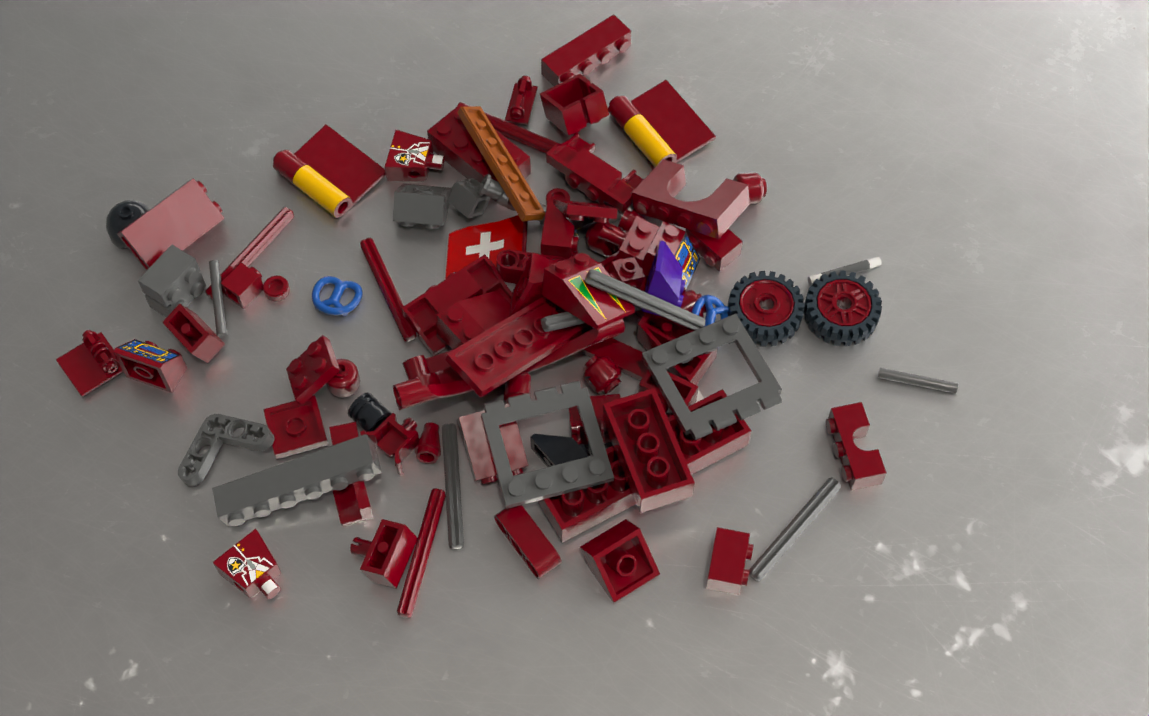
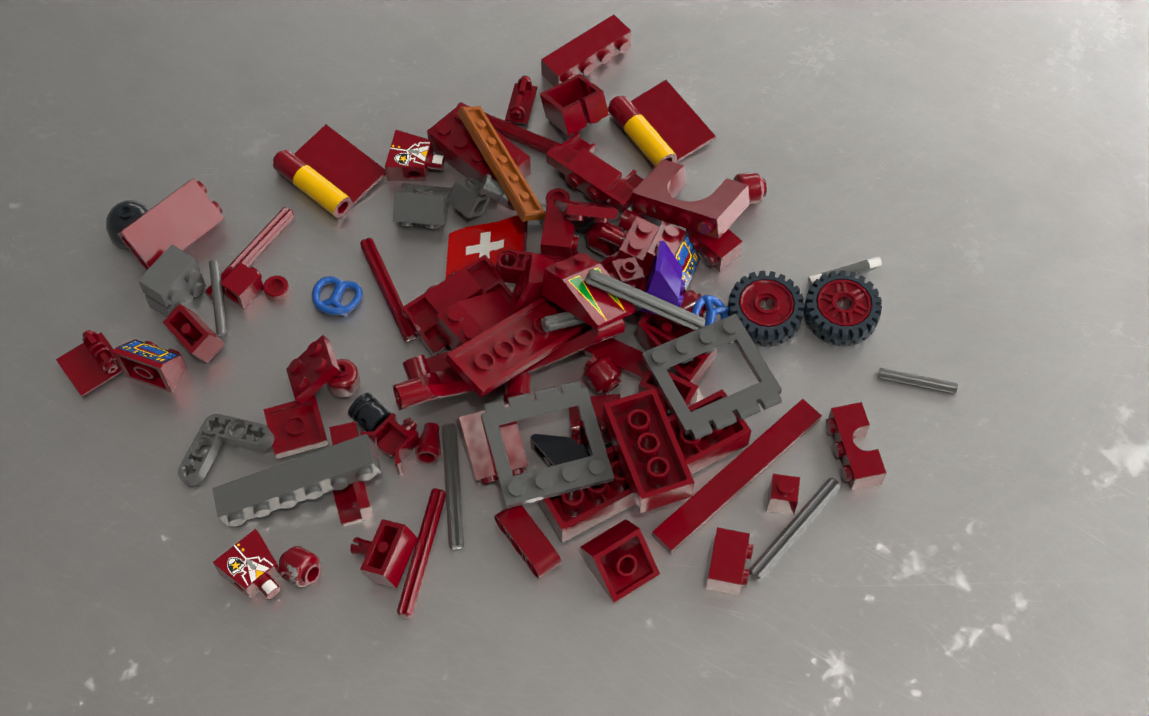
(299, 566): none -> dark red head
(736, 476): none -> dark red tile
(783, 494): none -> dark red brick

